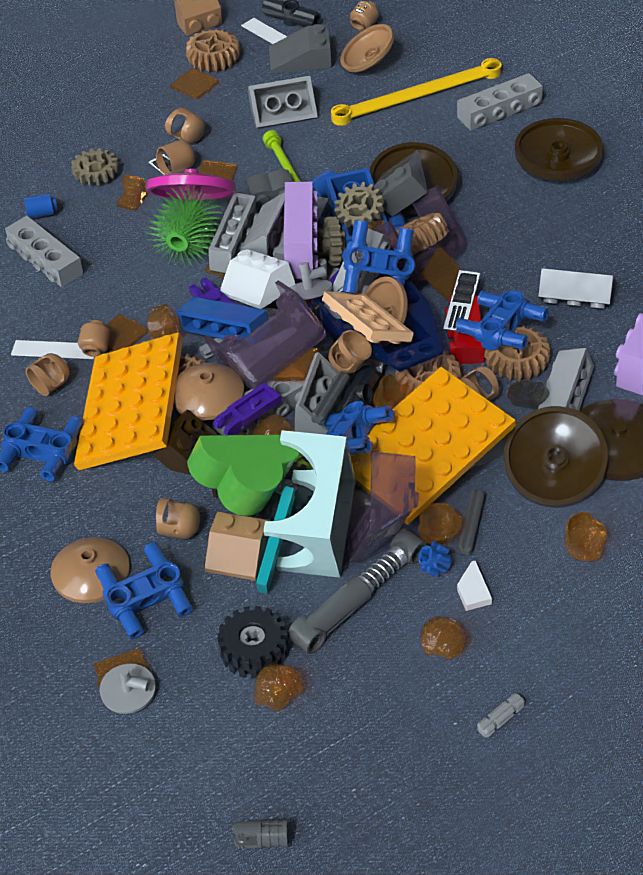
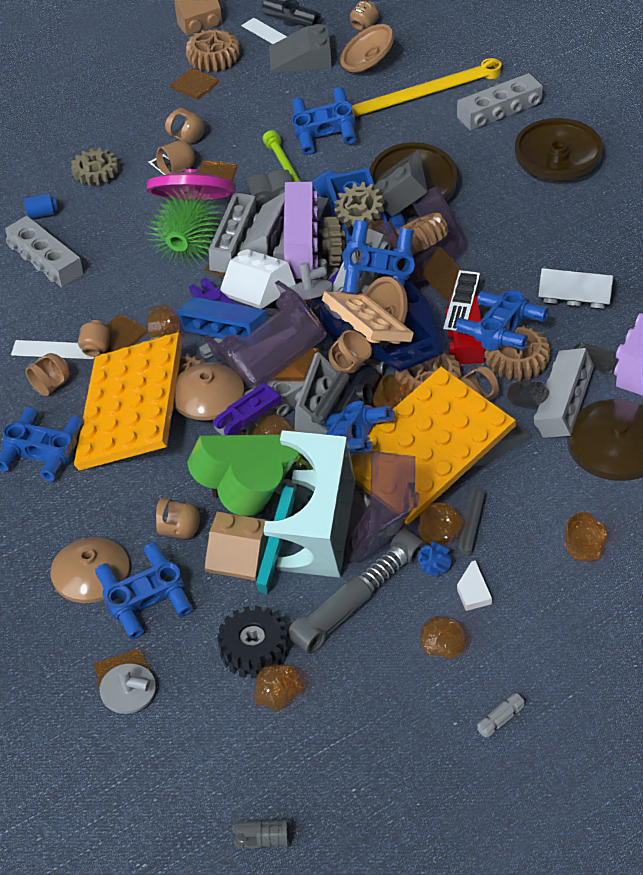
(134, 192): clear orange panel -> none
(181, 442): dark brown slope -> none
(282, 101): light grey slope -> none
(323, 120): none -> blue piece
(555, 456): dark brown dish -> none
(603, 359): none -> clear smoke plate

